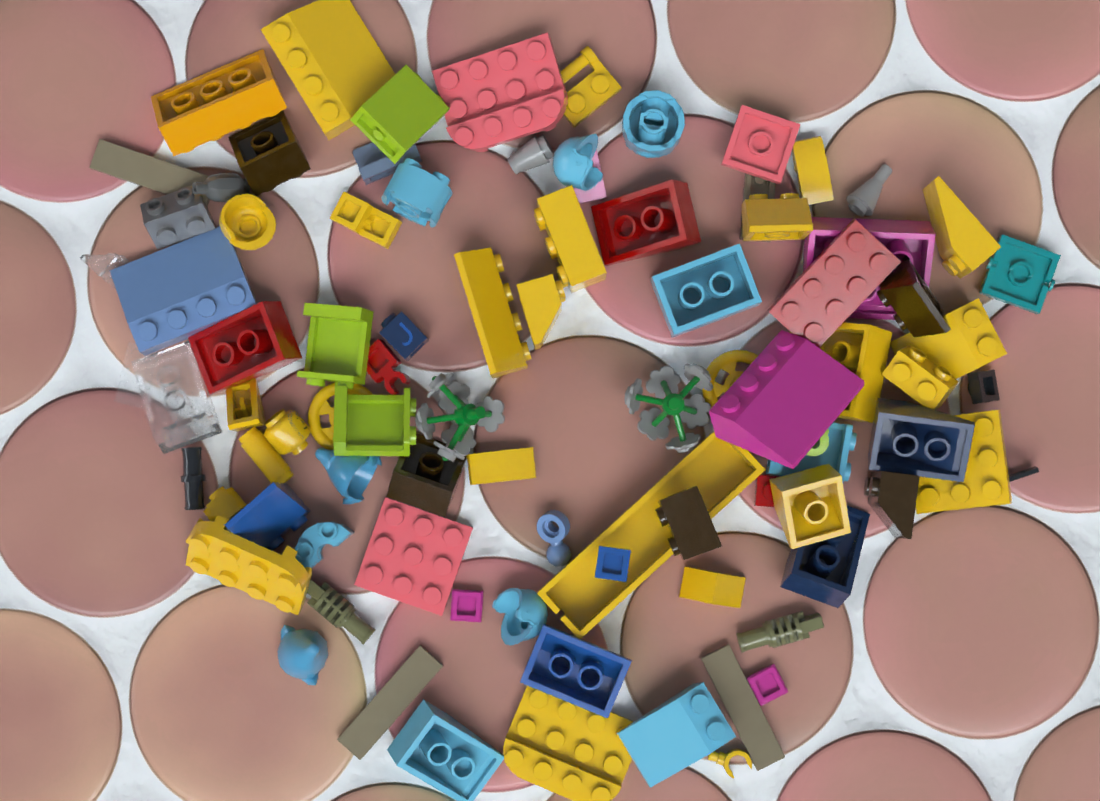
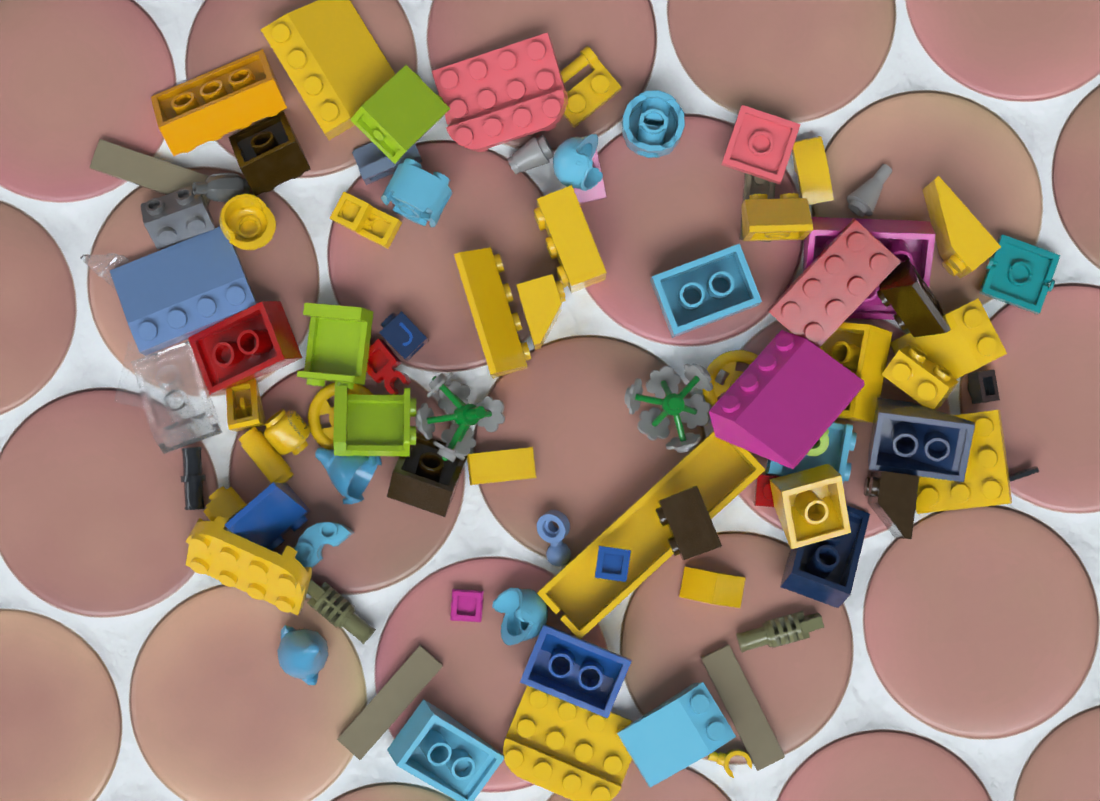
(413, 556): coral plate -> none
(646, 222): red slope -> none
(767, 684): dark pink tile -> none

